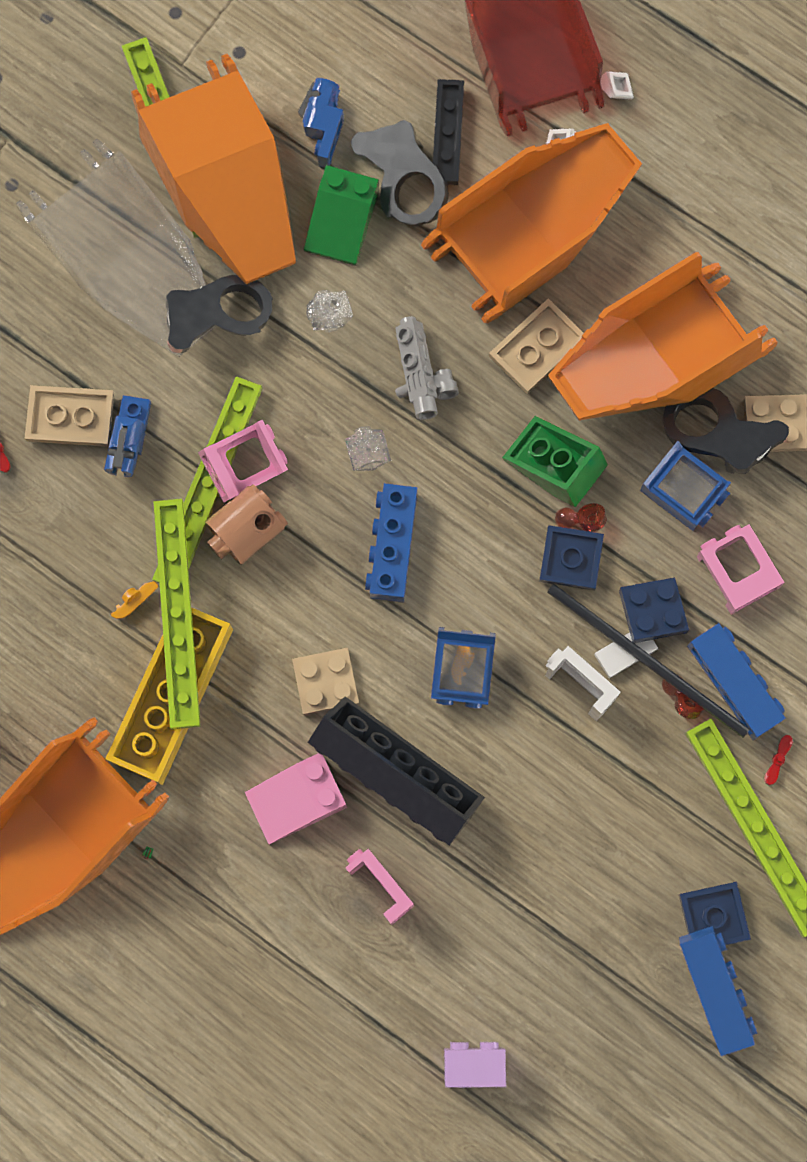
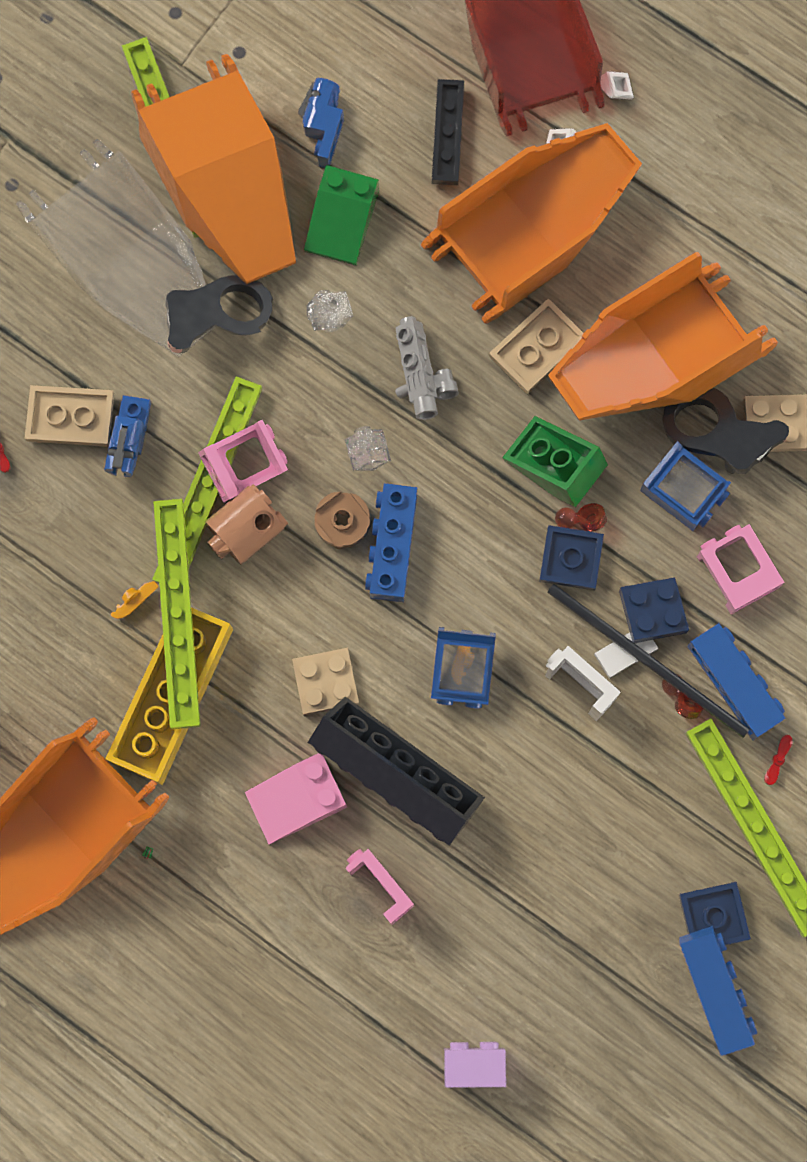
(341, 535): none -> medium nougat plate
(401, 157): animal -> none

